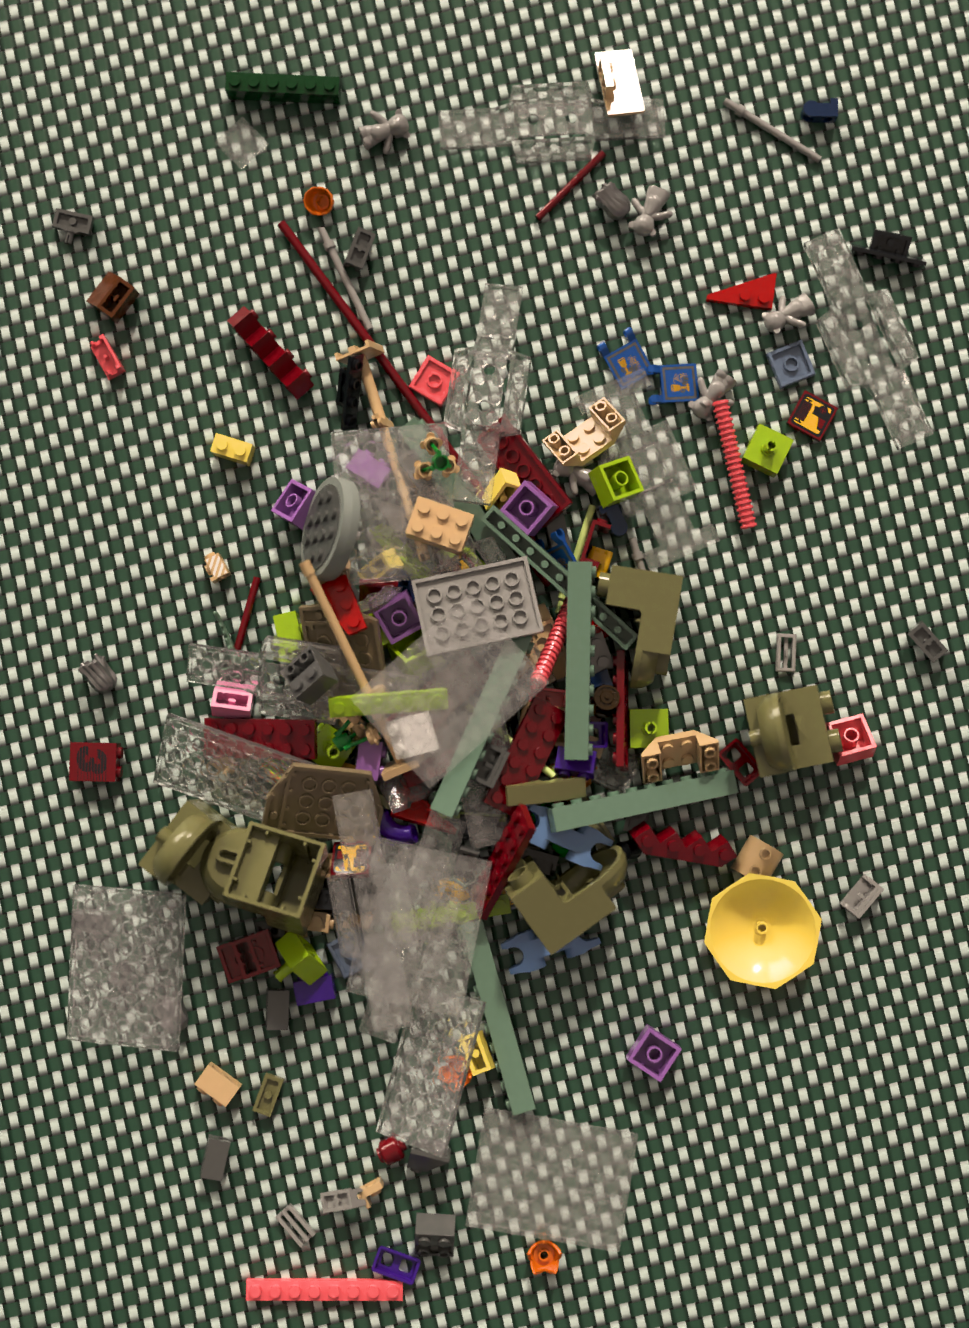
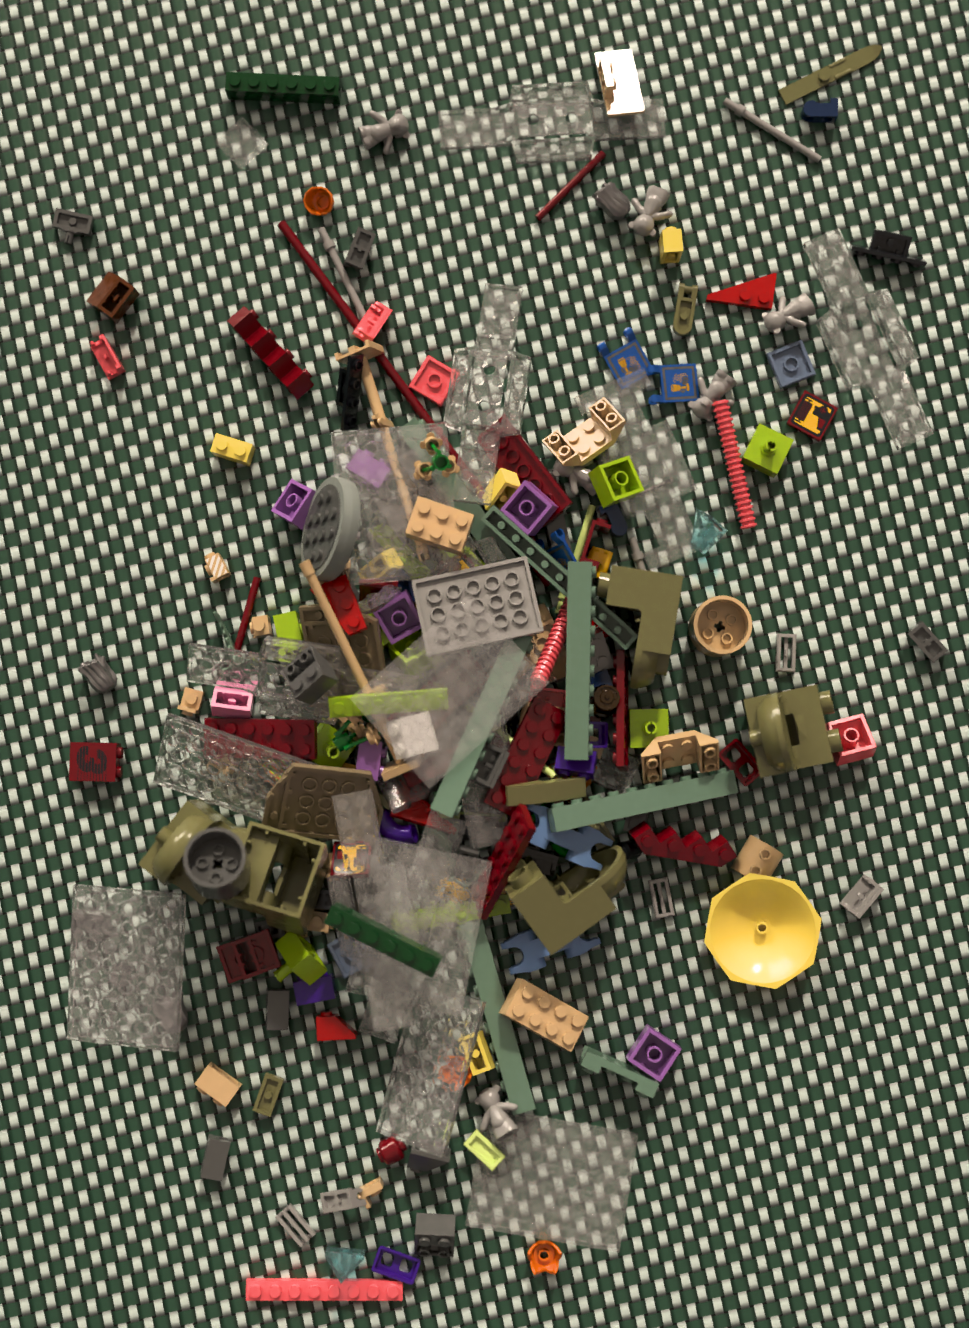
(191, 701): none -> tan bracket
(214, 848): none -> dark grey brick
(261, 626): none -> tan brick
(333, 1027): none -> red slope
(344, 1260): none -> clear light blue slope
(372, 322): none -> coral hinge
(383, 939): none -> dark green brick
(484, 1150): none -> yellowish green tile
(495, 1112): none -> light grey piece
(543, 1014): none -> tan brick
(593, 1060): none -> sand green piece
(653, 897): none -> light grey tile
(670, 245): none -> light yellow brick
(684, 309): none -> olive plate
(706, 531): none -> clear light blue slope
(733, 619): none -> tan brick
(829, 74): none -> olive piece

